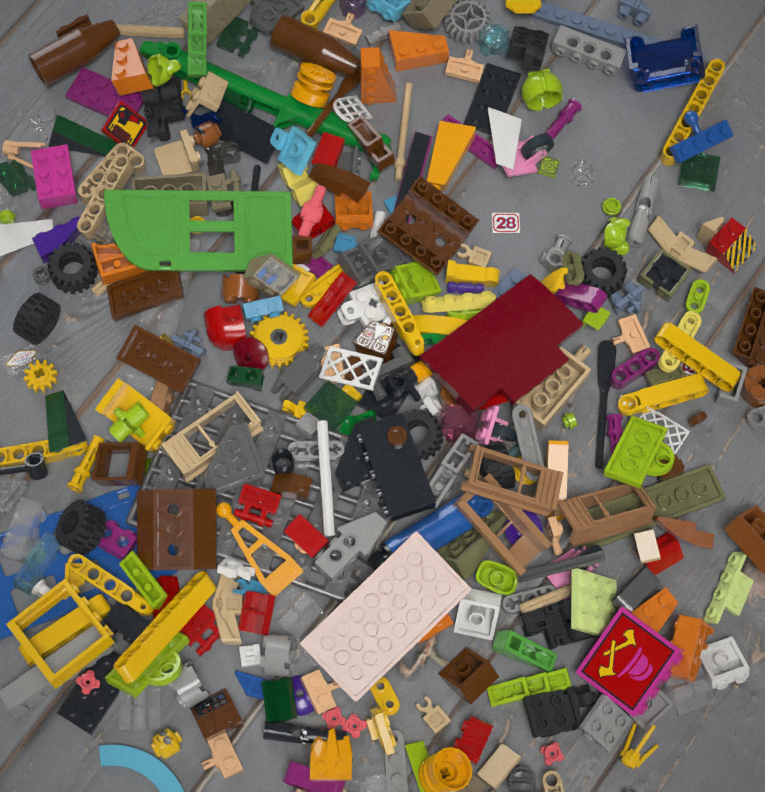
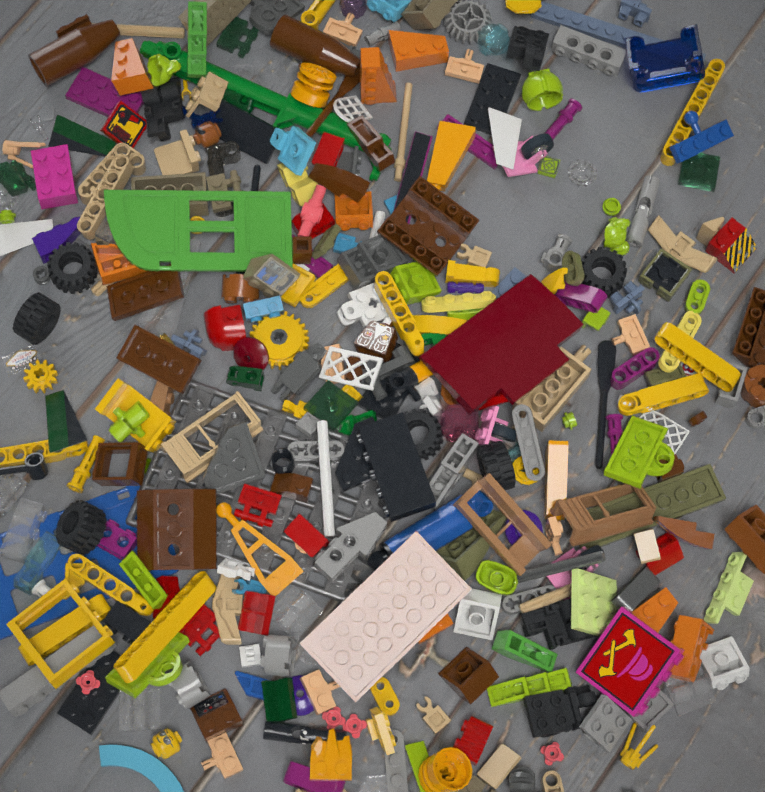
(332, 299): red plate -> none
(397, 436): reddish brown tile -> none
(505, 223): sticker -> none
(546, 491): medium nougat piece -> none

